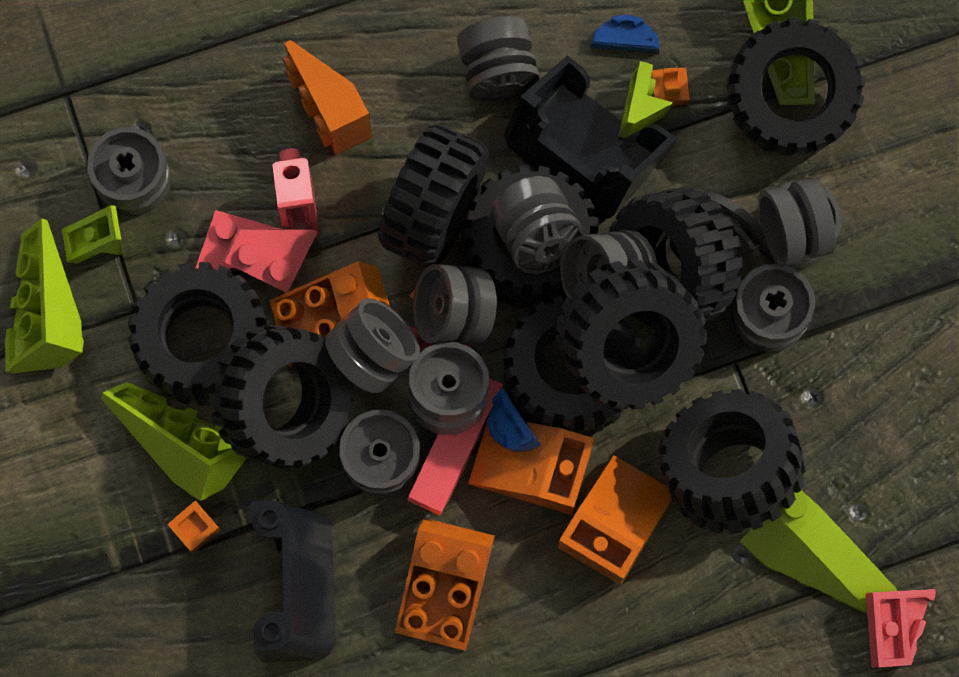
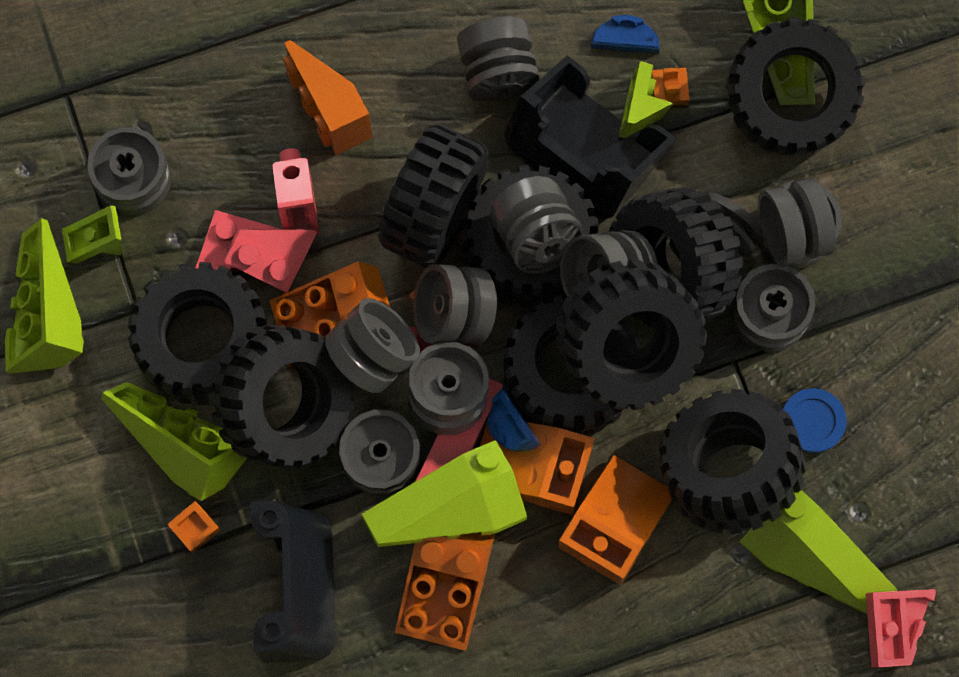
(459, 498): none -> lime wedge
(817, 418): none -> blue piece

